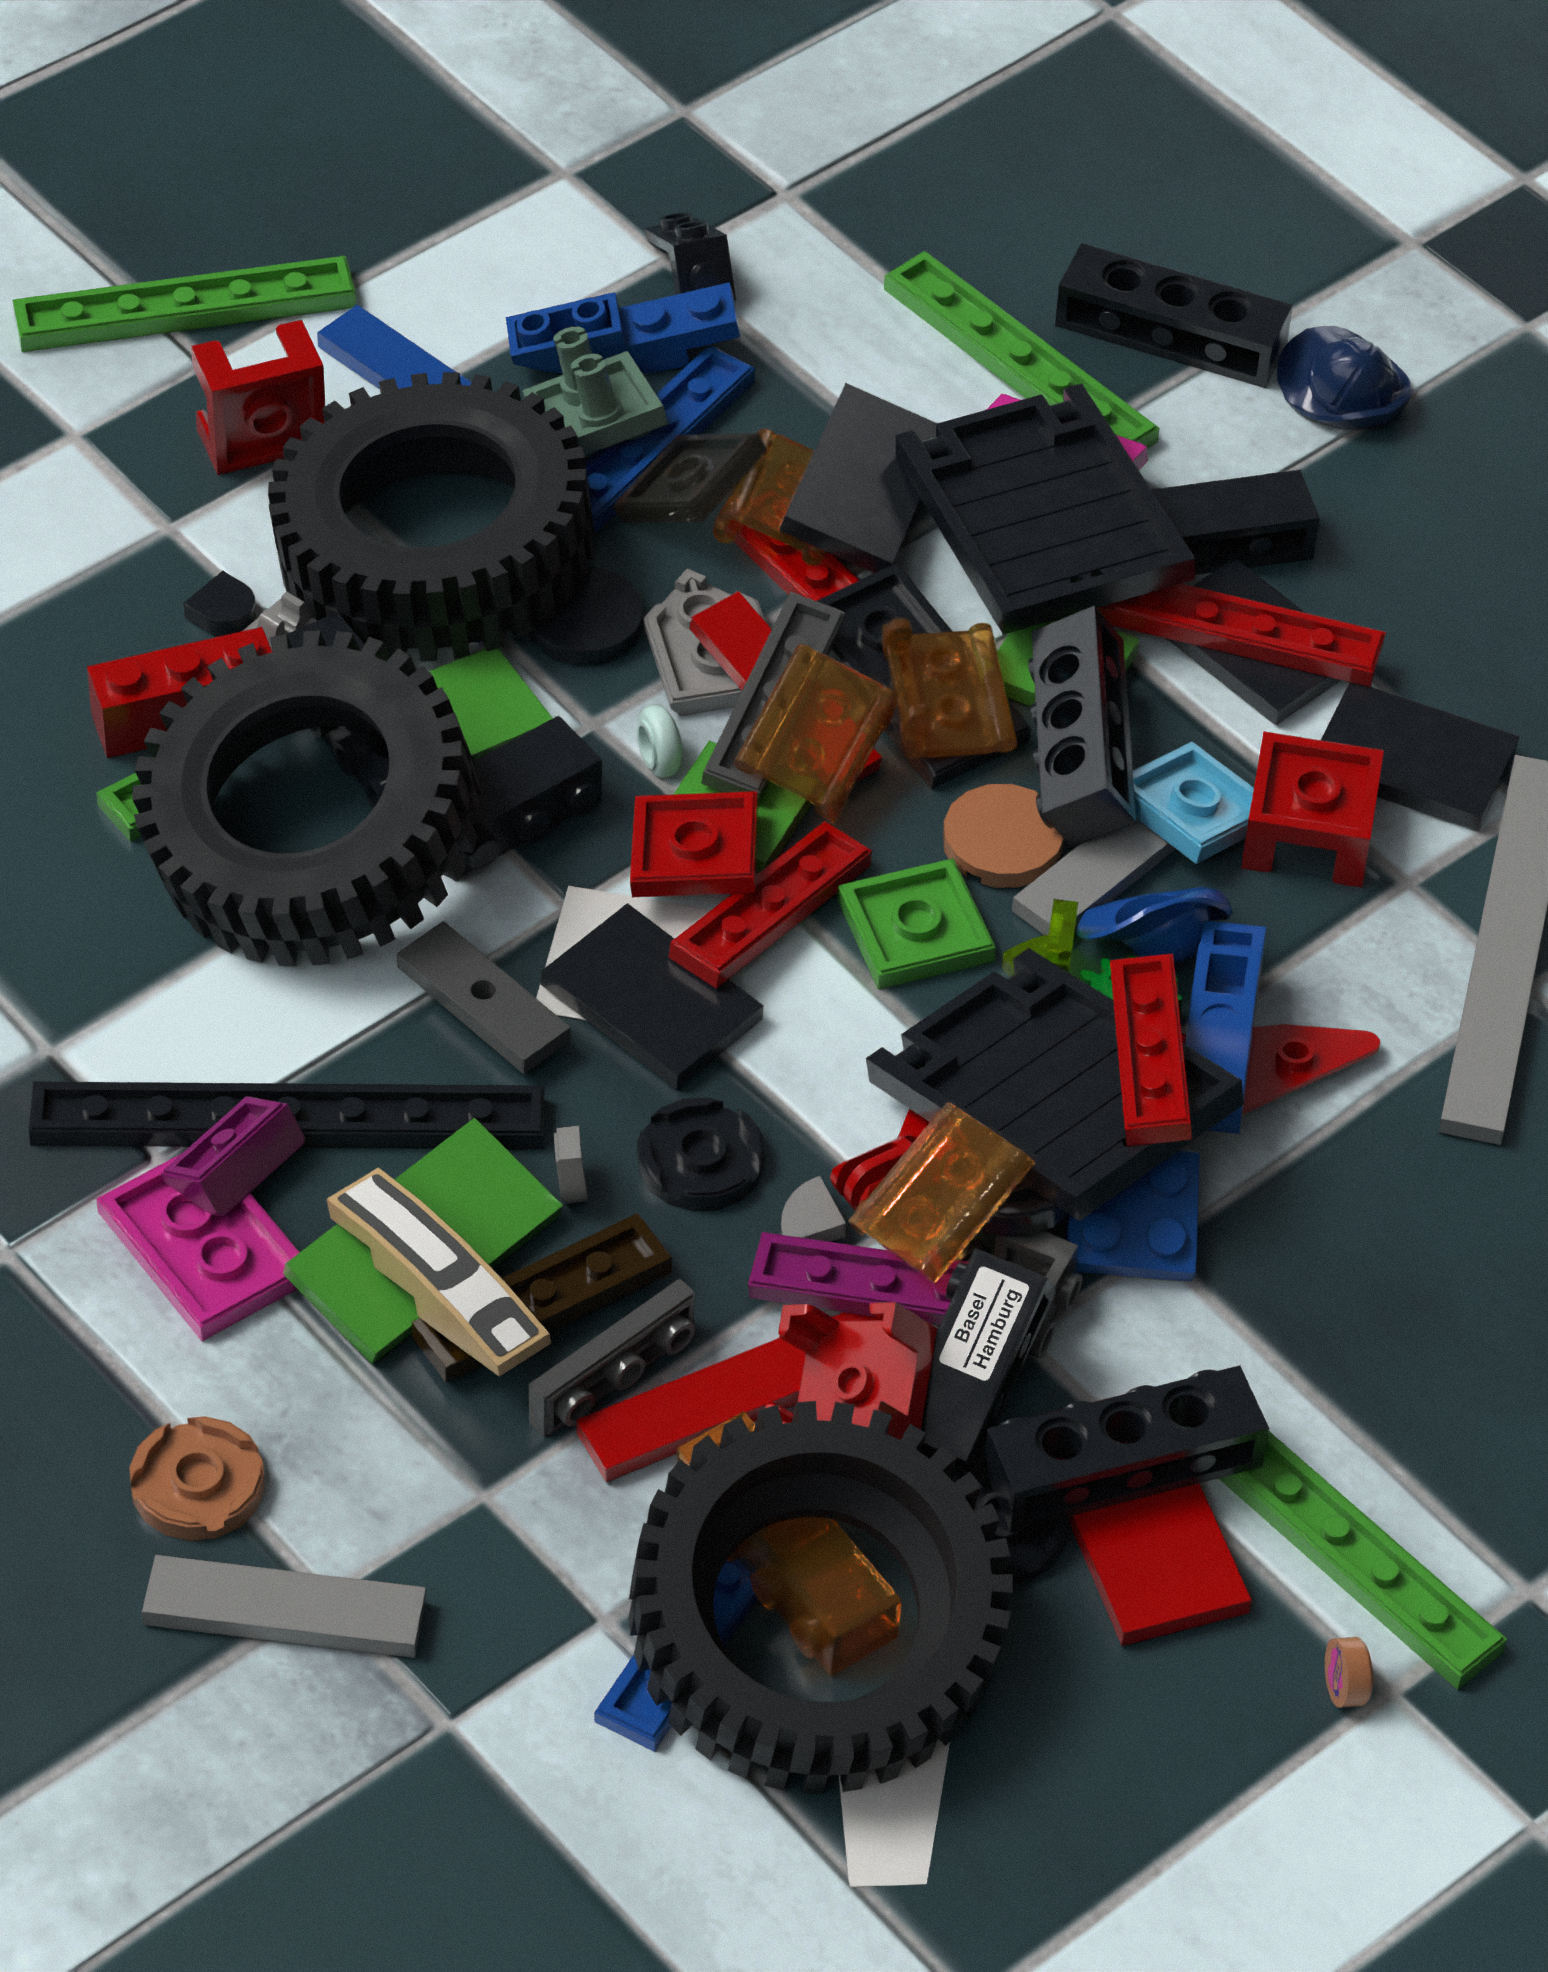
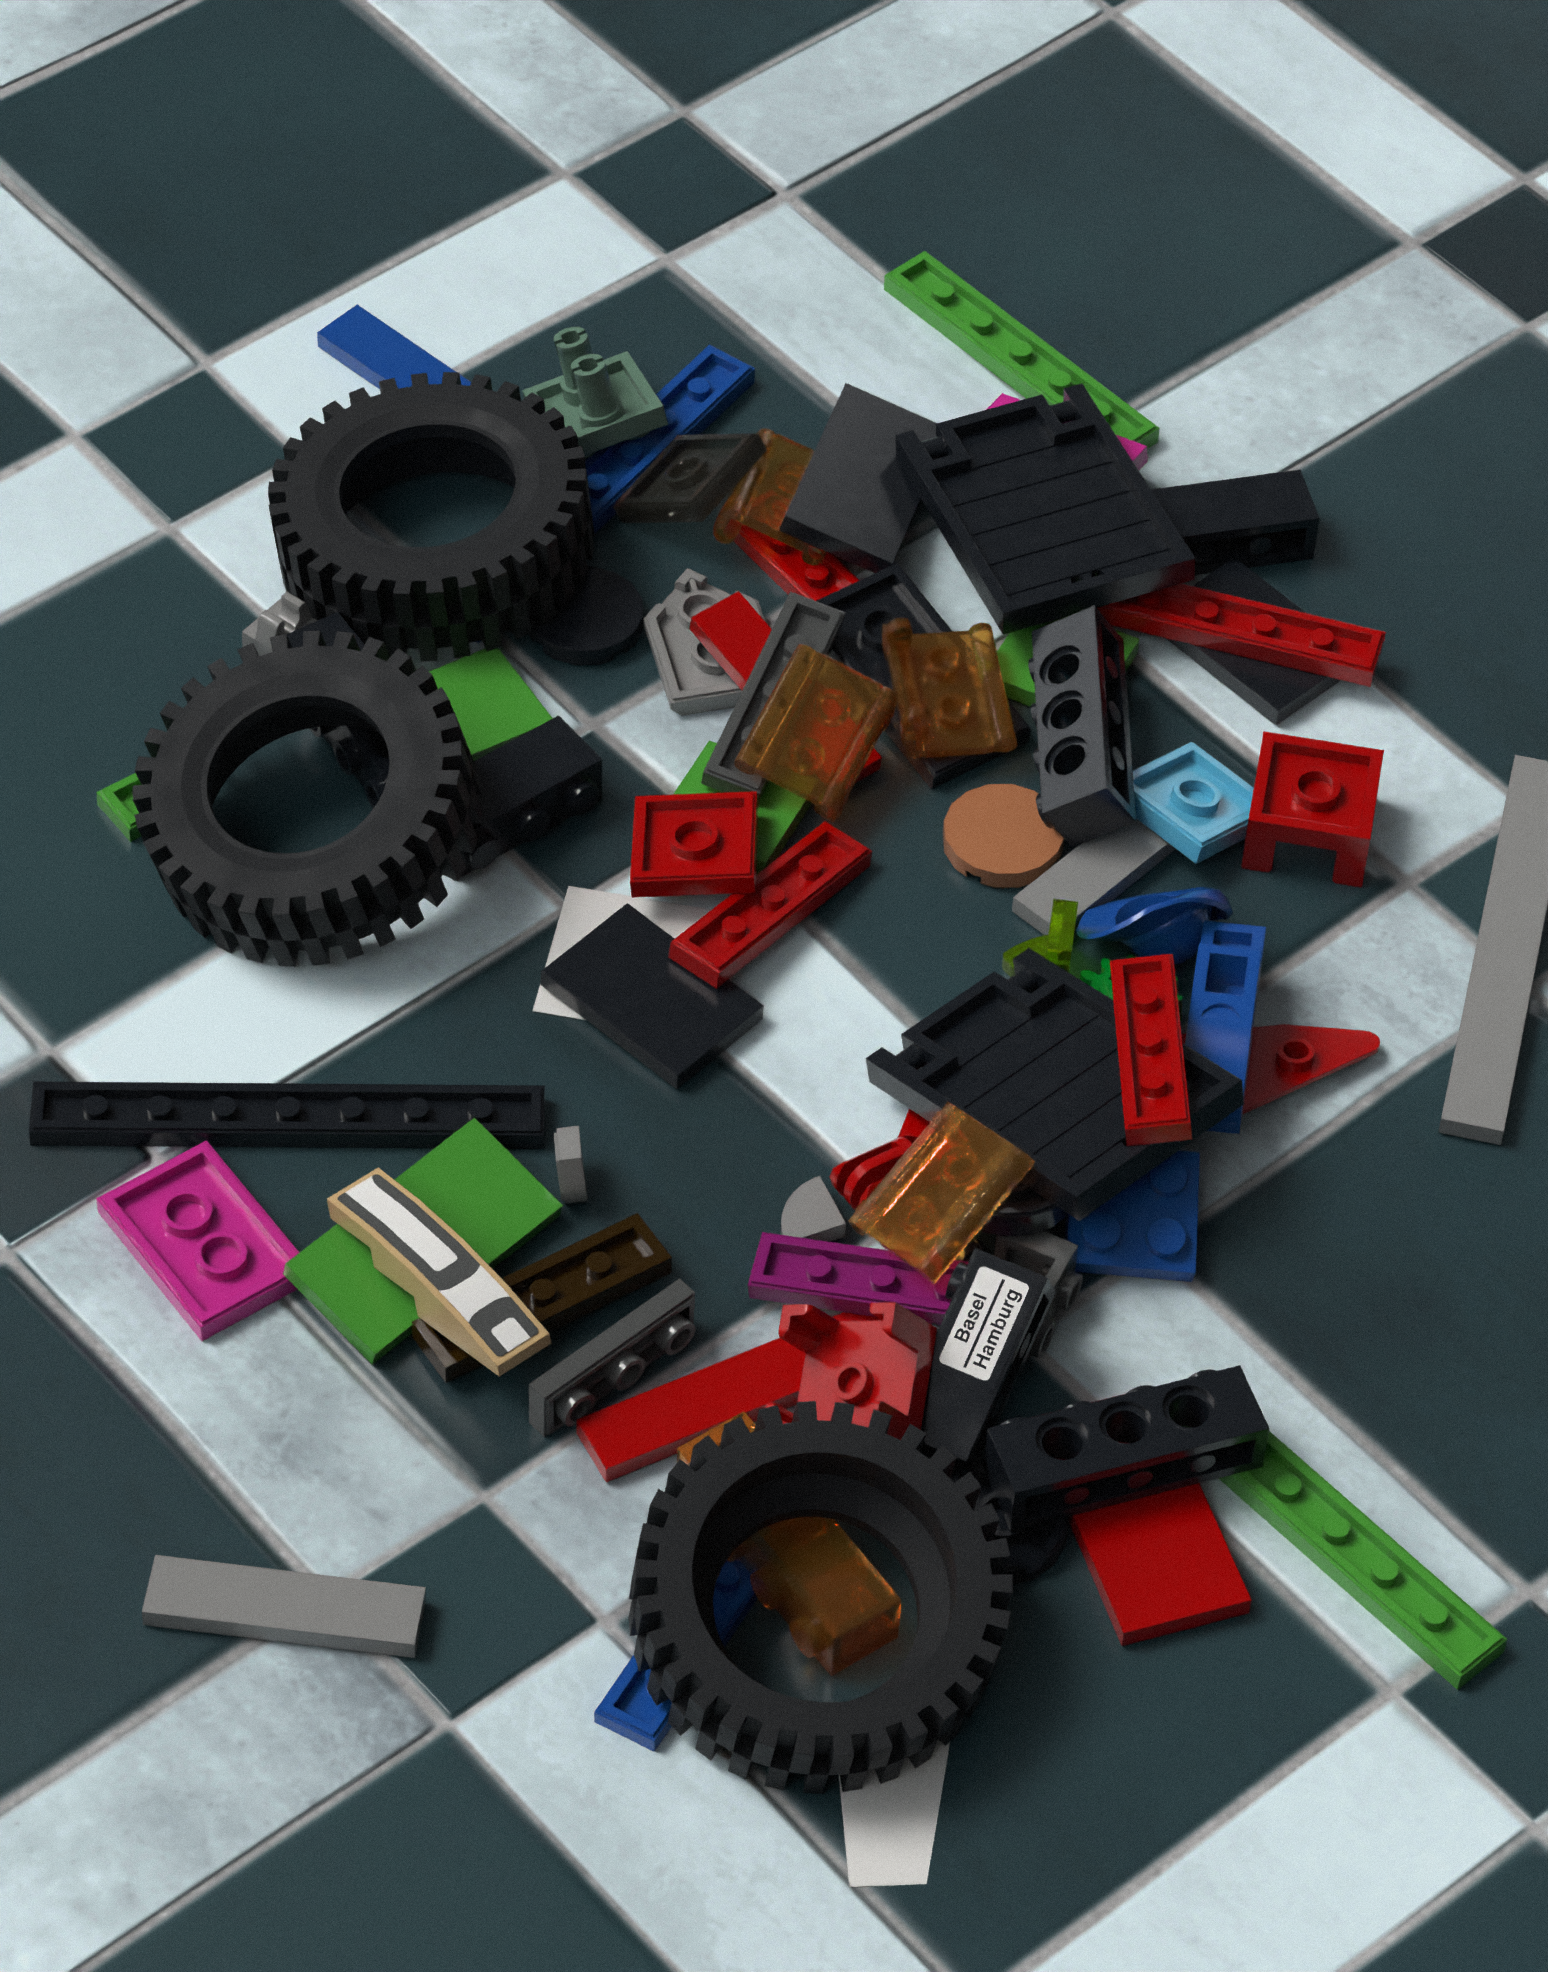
(135, 689): red brick -> none
(183, 303): bright green tile -> none
(197, 1479): nougat tile -> none
(222, 606): black tile -> none
(235, 1155): magenta slope -> none
(258, 405): red panel -> none
(483, 997): dark grey tile -> none
(652, 331): blue slope -> none
(659, 741): light aqua piece -> none
(696, 252): black bracket -> none
(700, 1154): black tile -> none
(916, 923): bright green tile -> none
(1173, 315): black brick -> none
(1341, 379): dark blue hat -> none
(1348, 1672): nougat tile -> none
(1429, 755): black tile -> none

